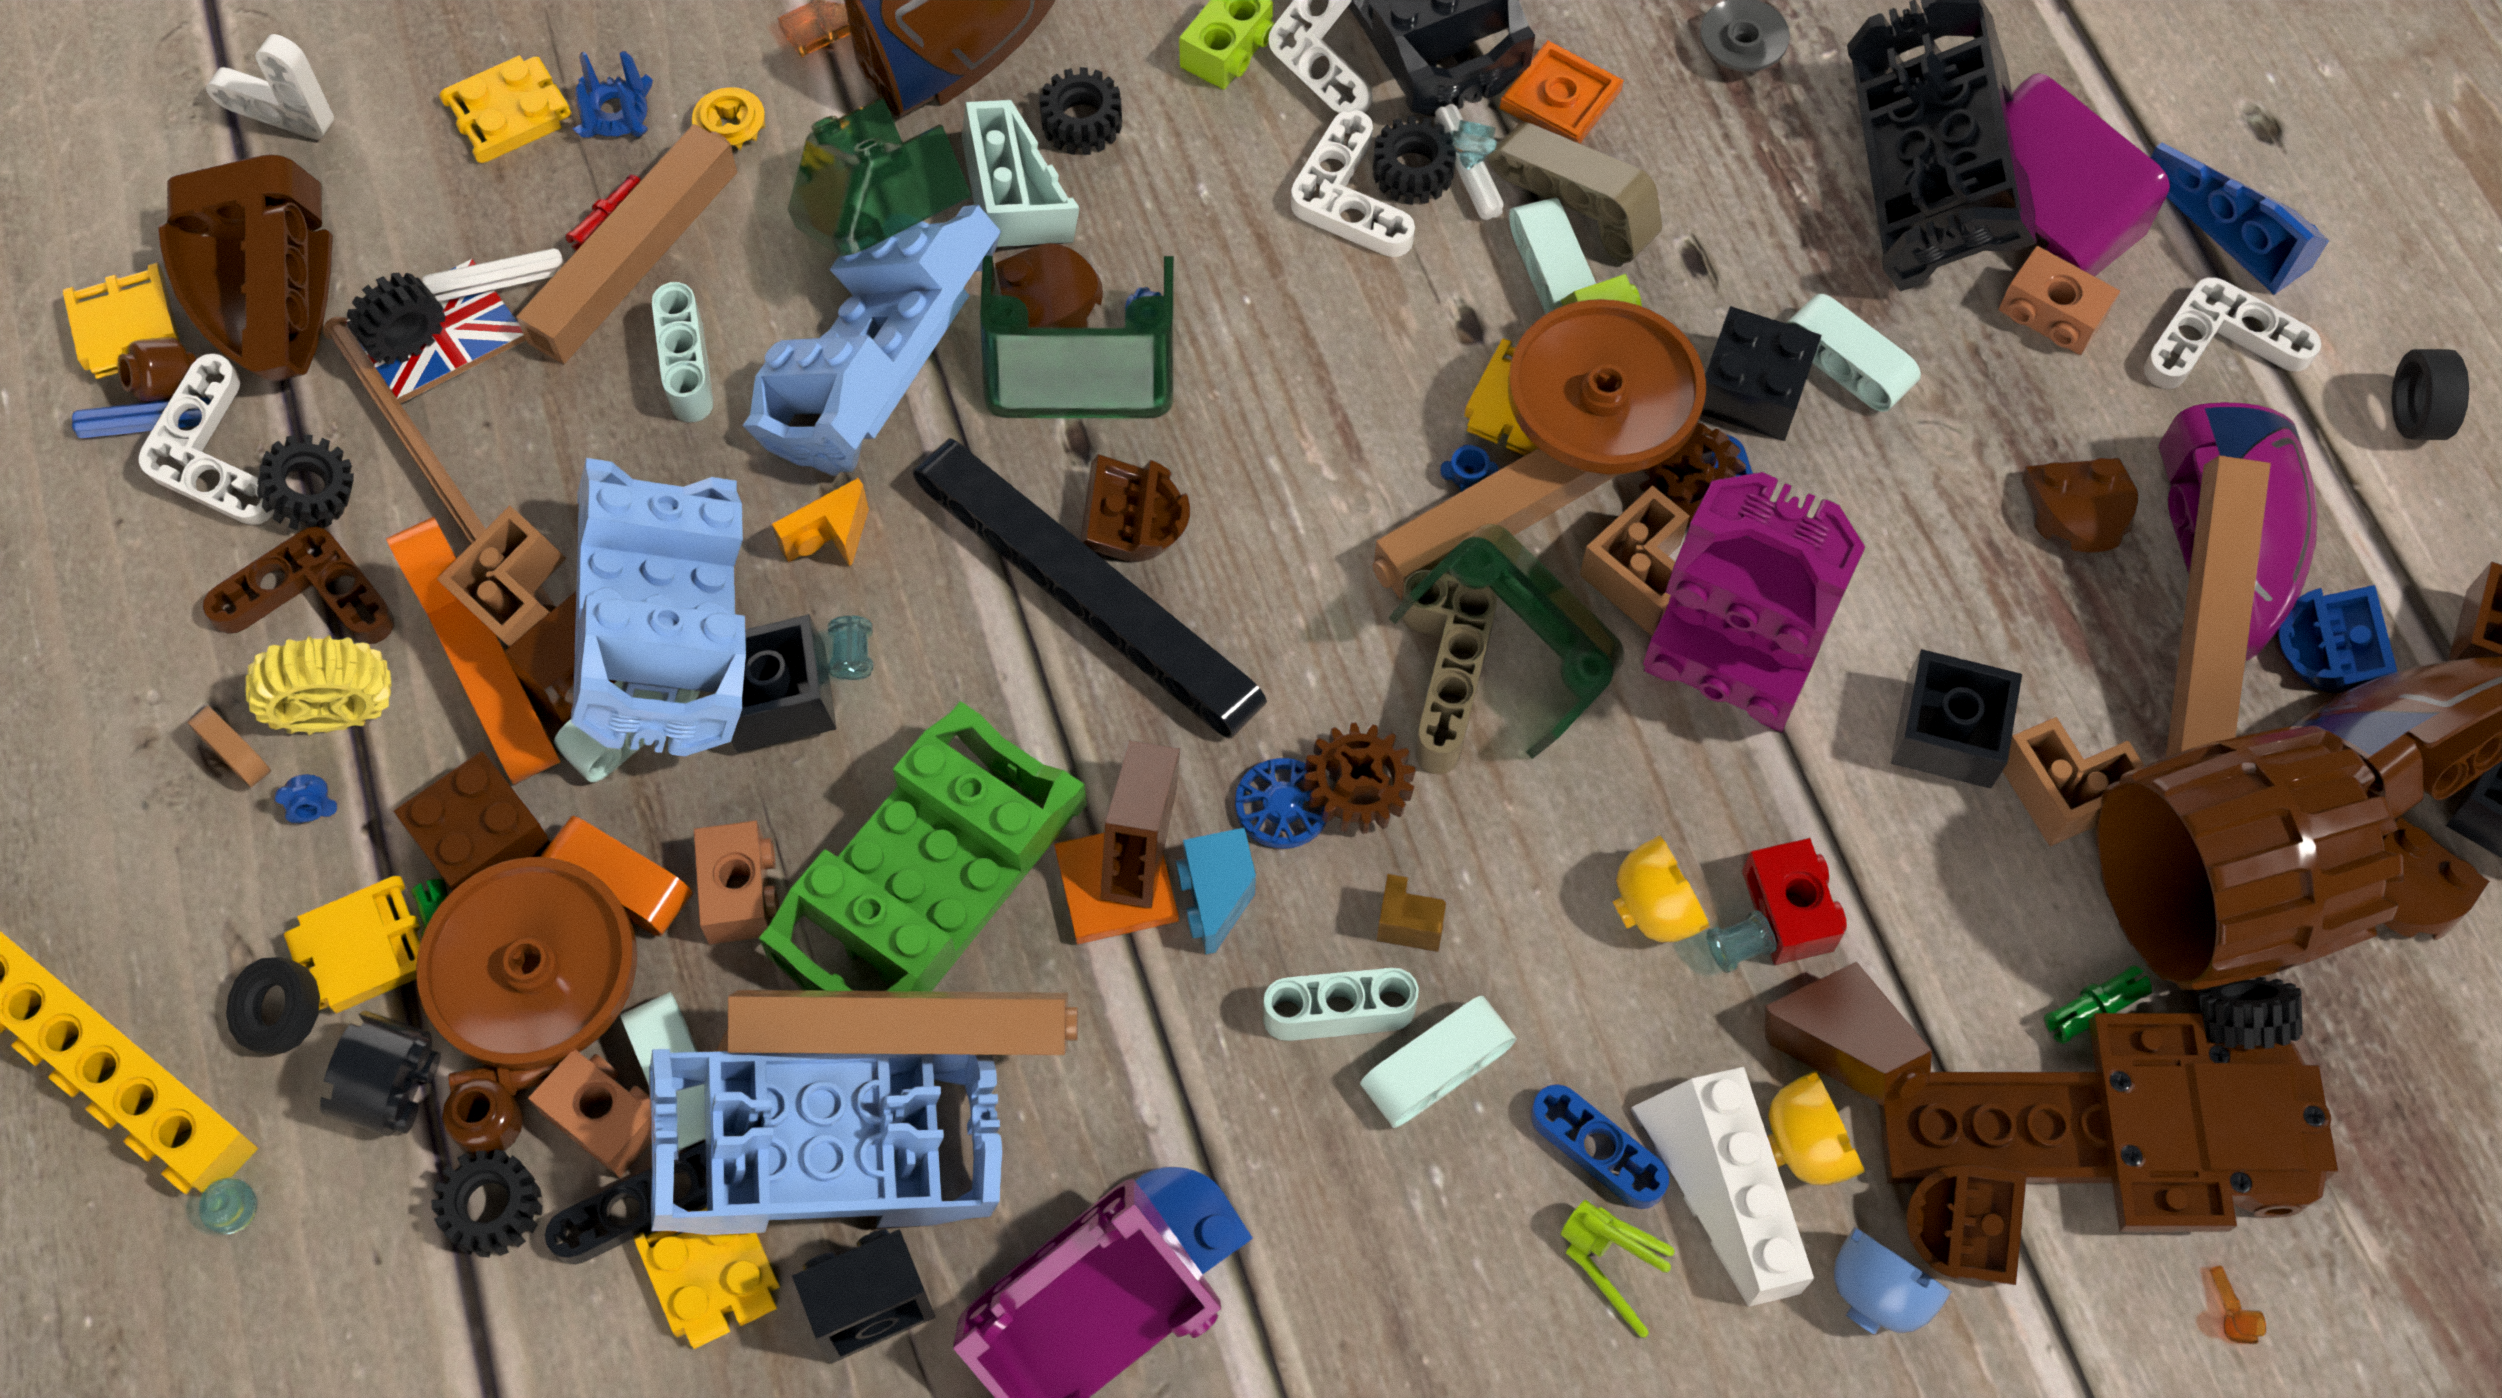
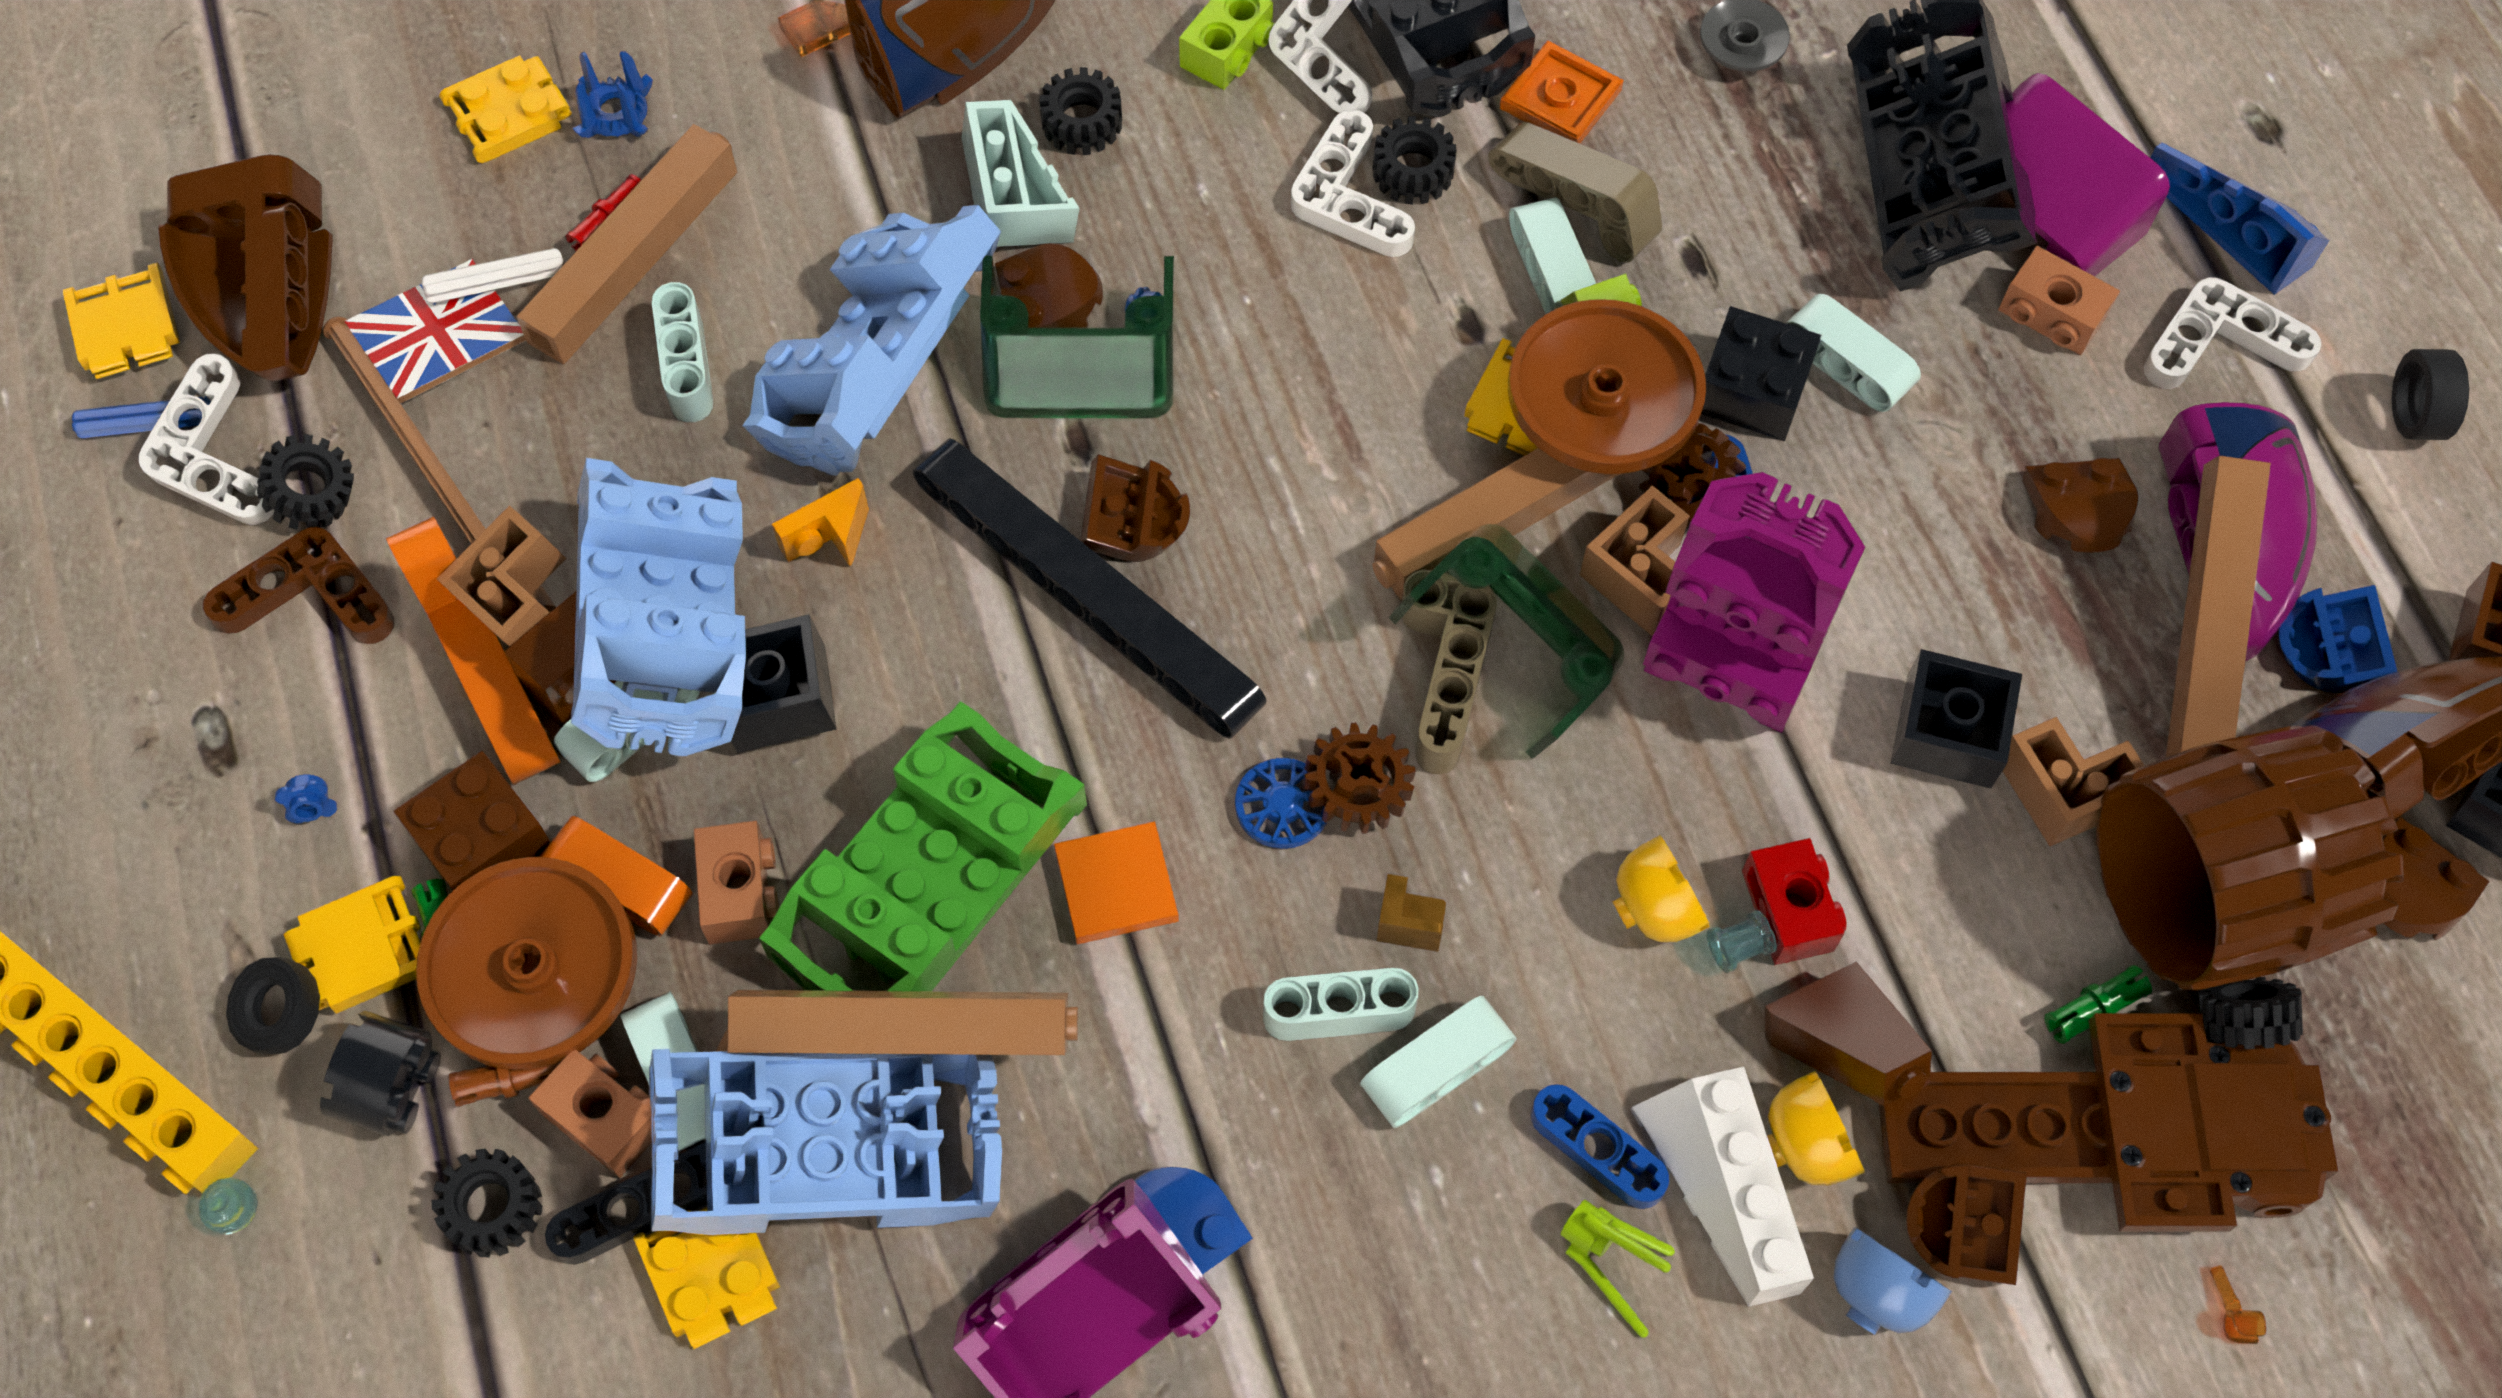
(154, 368): reddish brown head -> none
(229, 746): medium nougat beam -> none
(288, 97): white beam -> none
(318, 685): light yellow gear -> none
(395, 318): black tyre -> none
(482, 1117): reddish brown head -> none
(730, 103): yellow gear -> none
(850, 647): clear light blue bush -> none
(862, 1294): black brick -> none
(867, 184): clear green windscreen -> none
(1139, 823): reddish brown slope -> none
(1221, 883): dark azure slope -> none
(1468, 458): blue plate -> none
(1473, 142): clear light blue plate -> none
(1476, 180): white axle -> none

